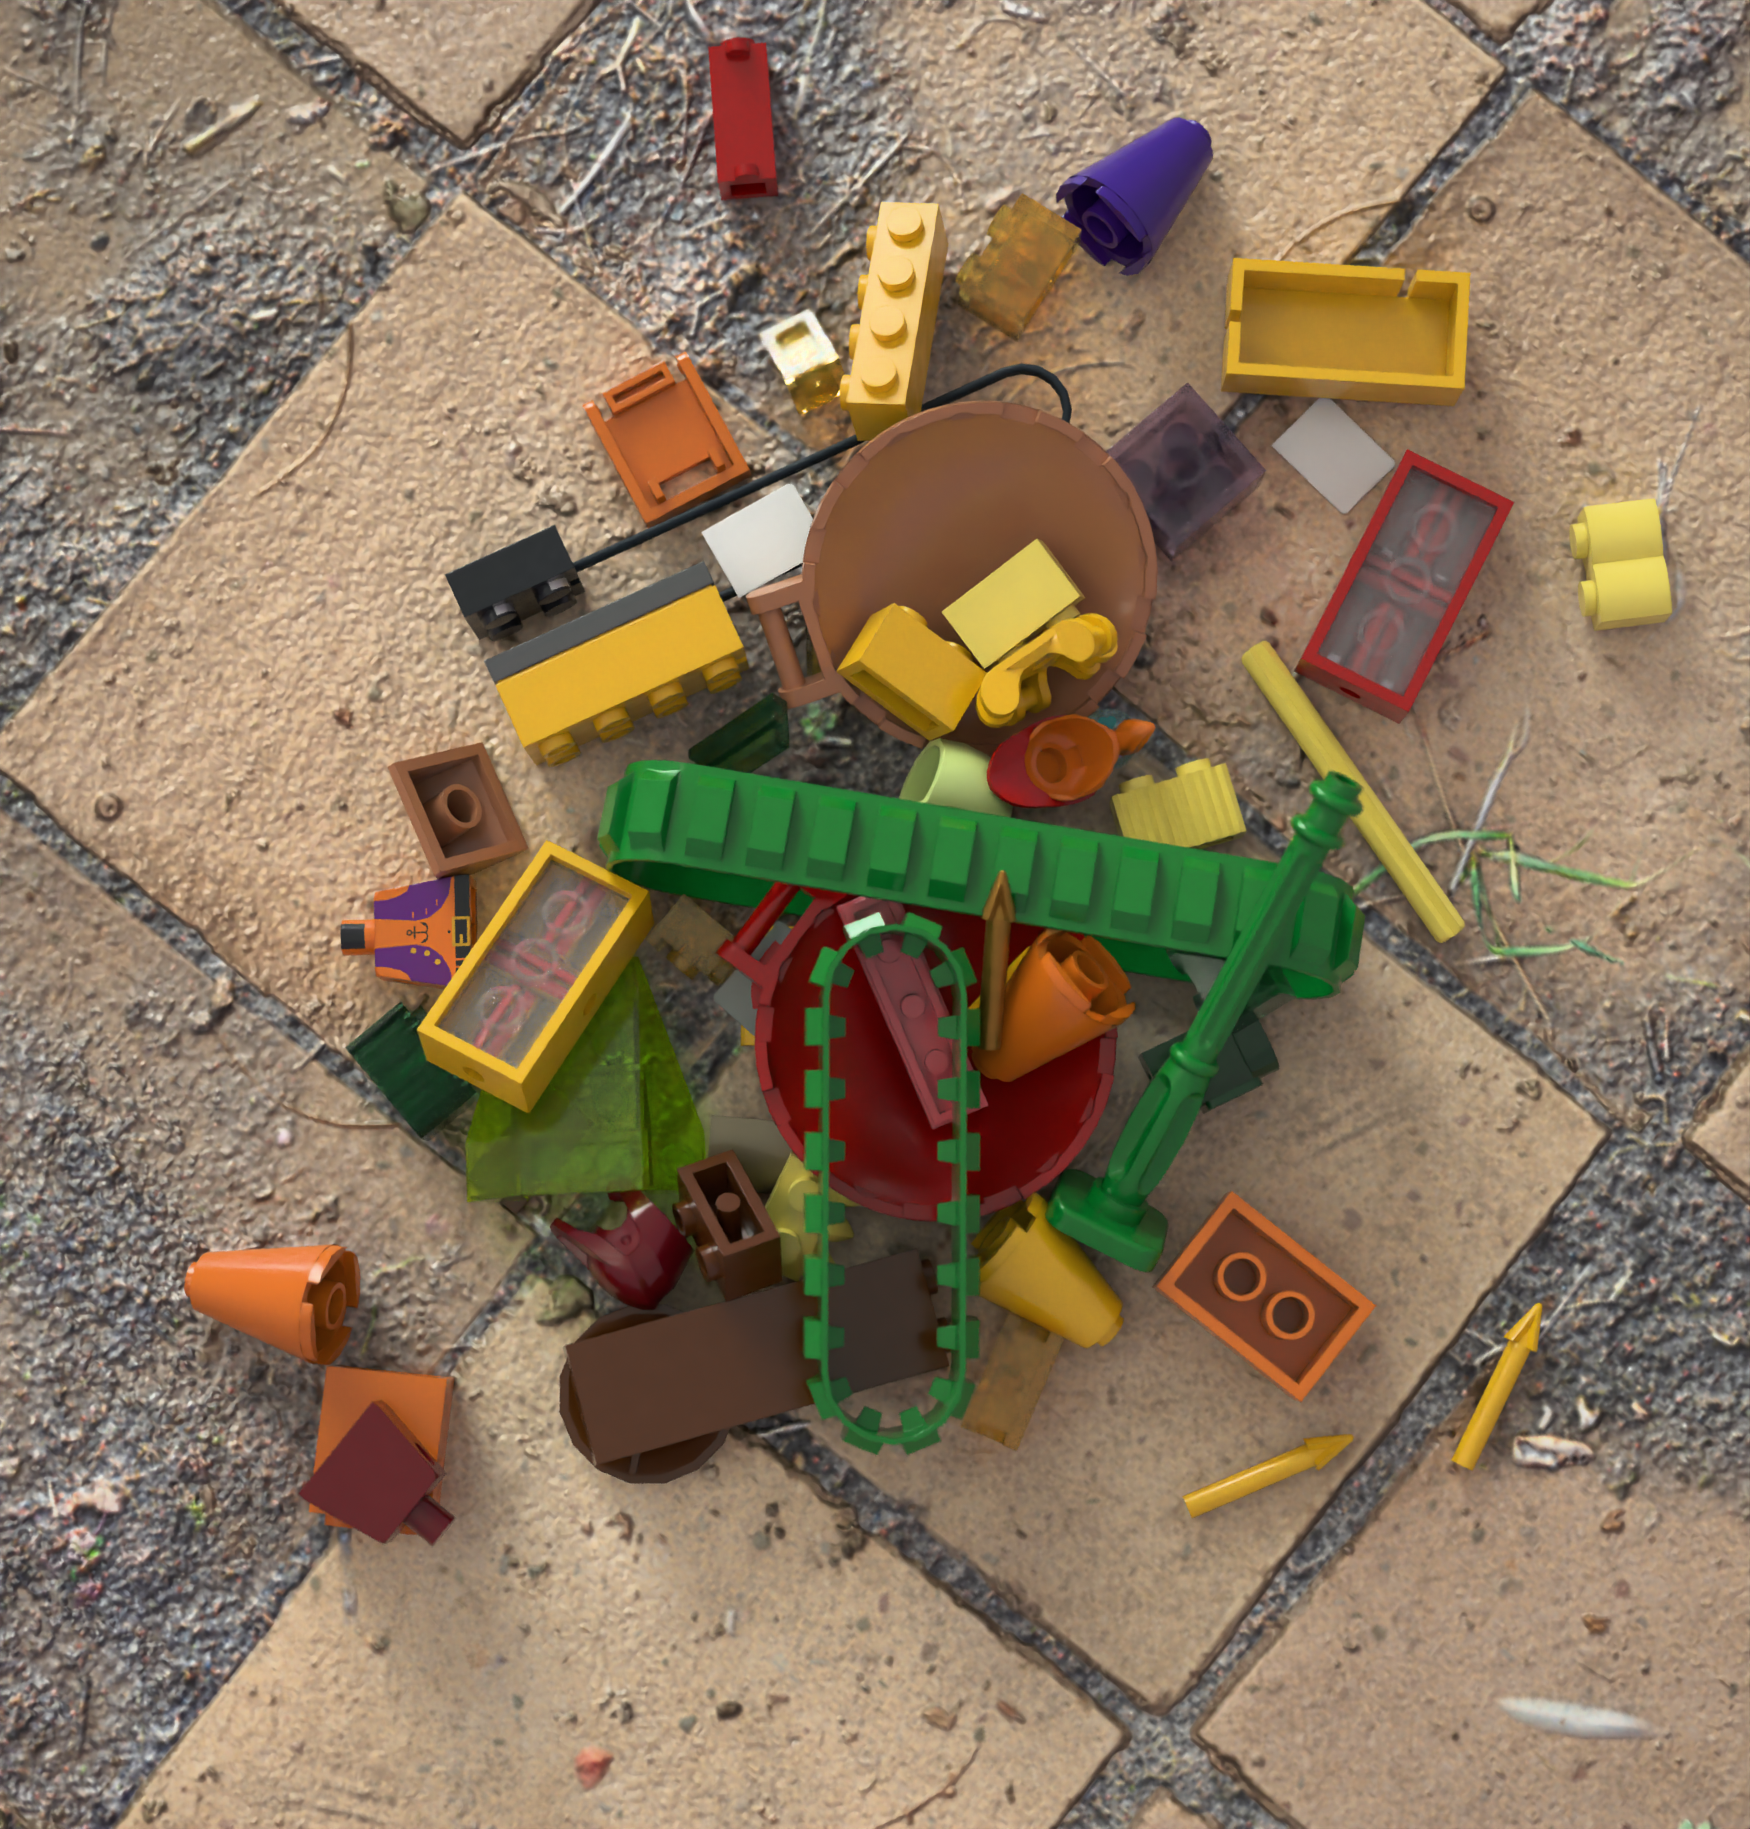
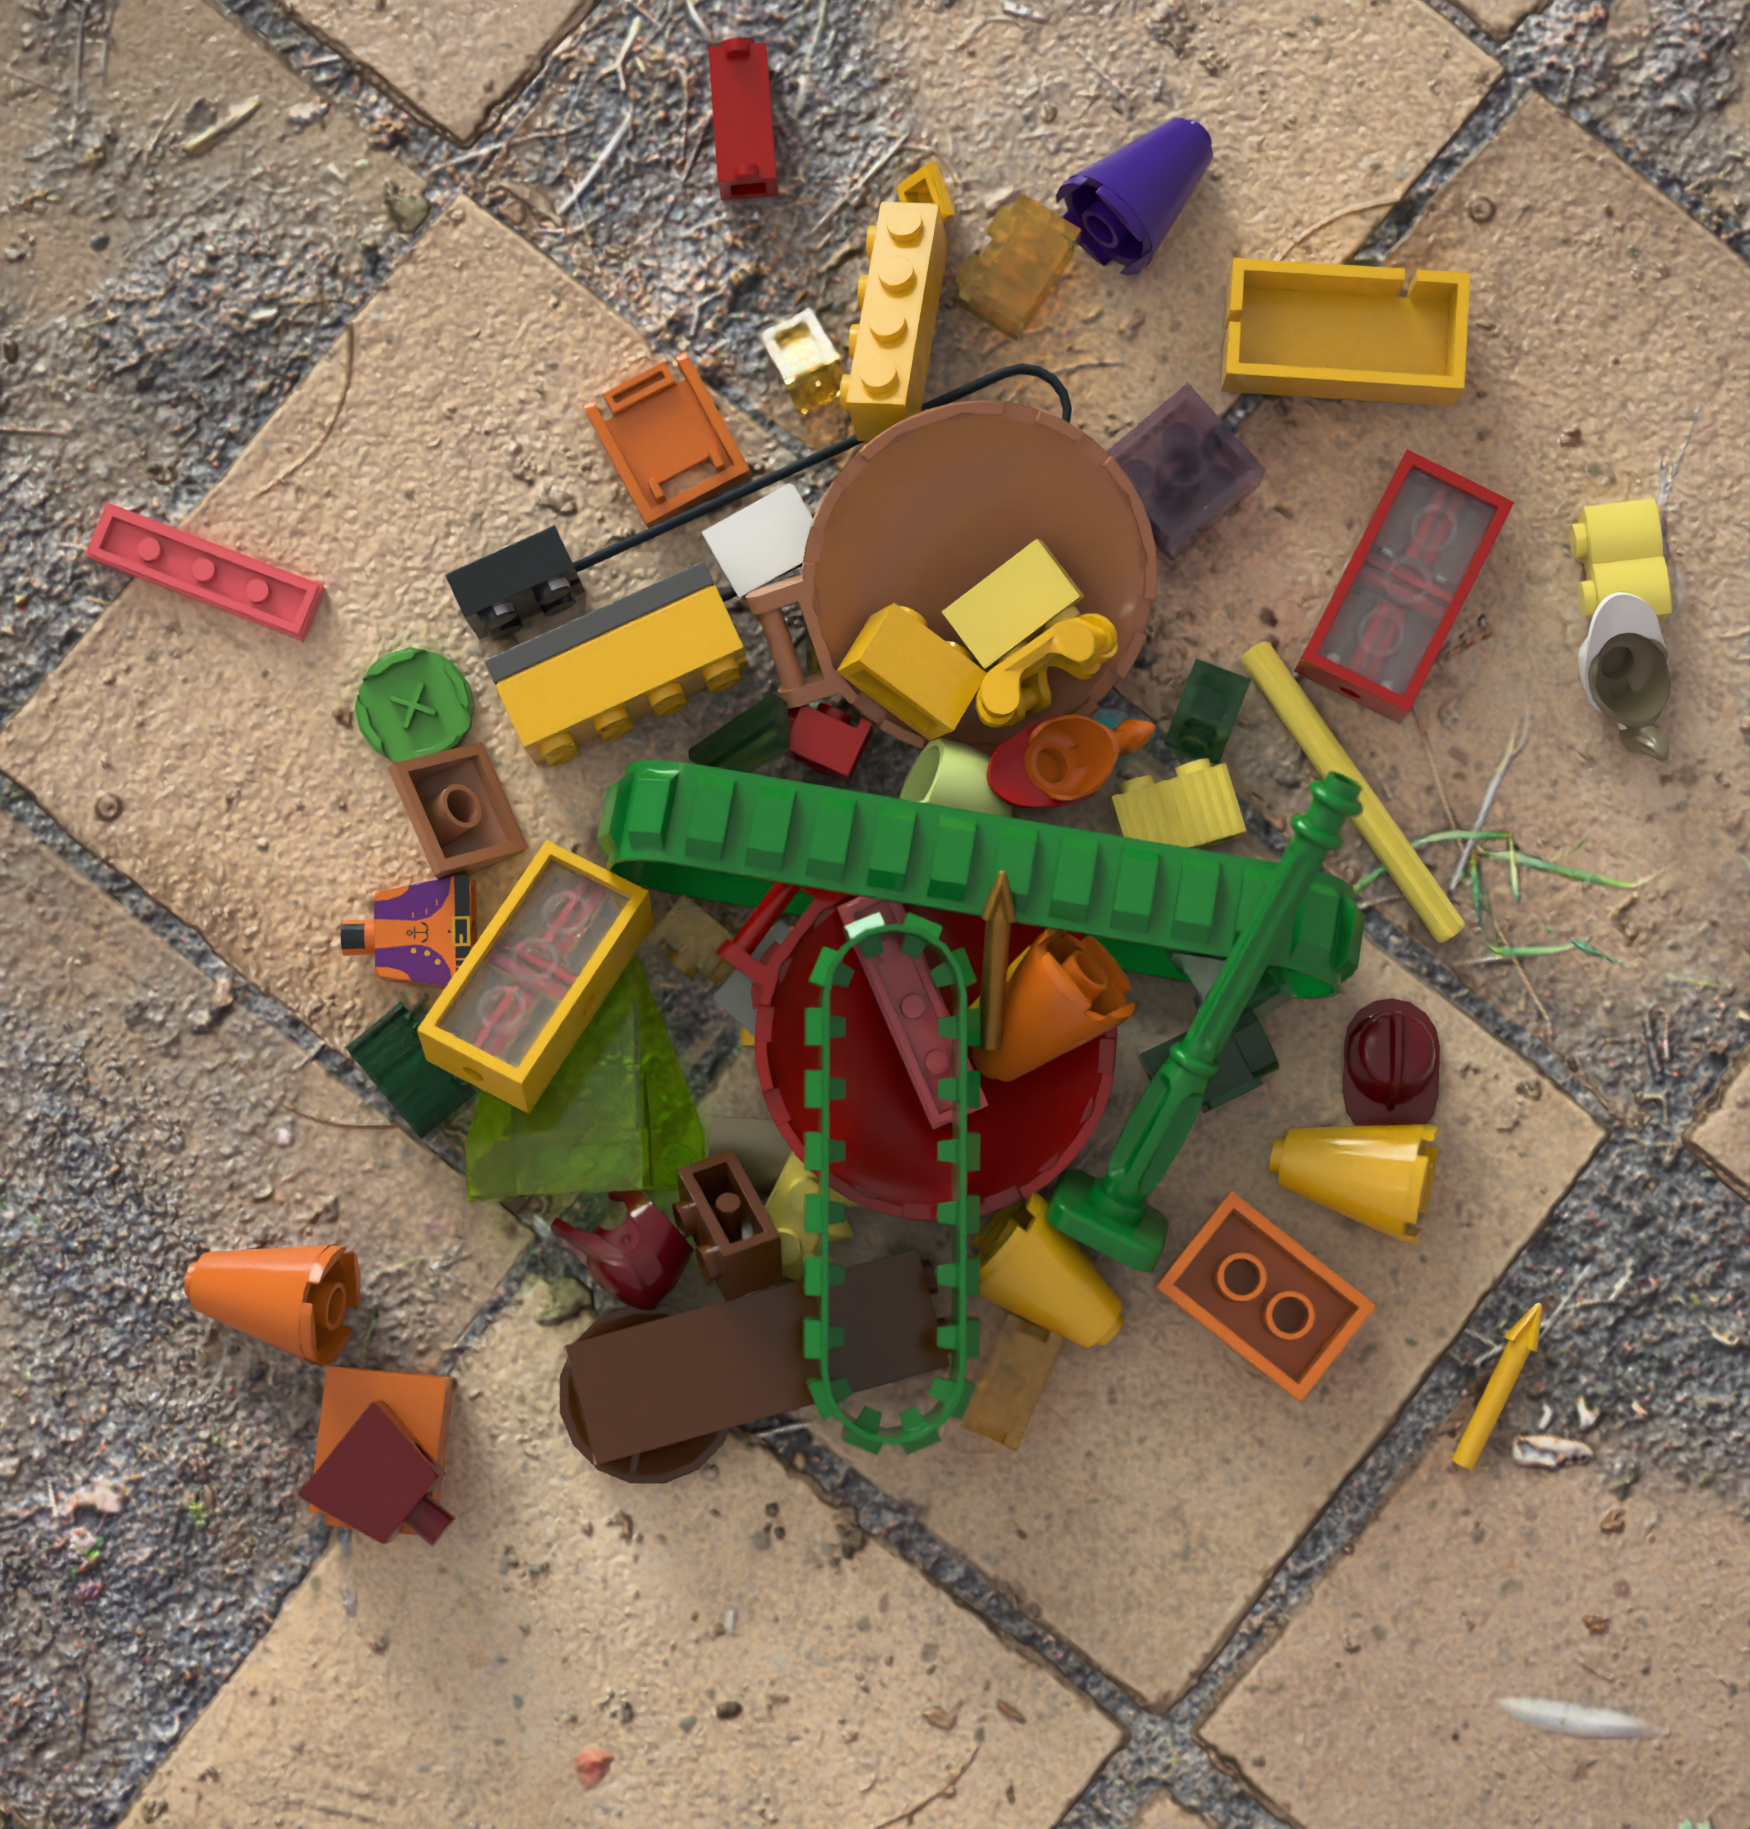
(205, 572): none -> coral tile
(414, 705): none -> bright green tile
(826, 740): none -> red brick
(928, 186): none -> yellow slope
(1206, 712): none -> clear green bracket
(1315, 1452): yellow piece -> none
(1334, 454): white sticker -> none
(1362, 1172): none -> yellow cone
(1391, 1065): none -> dark red piece
(1628, 671): none -> dark tan hair

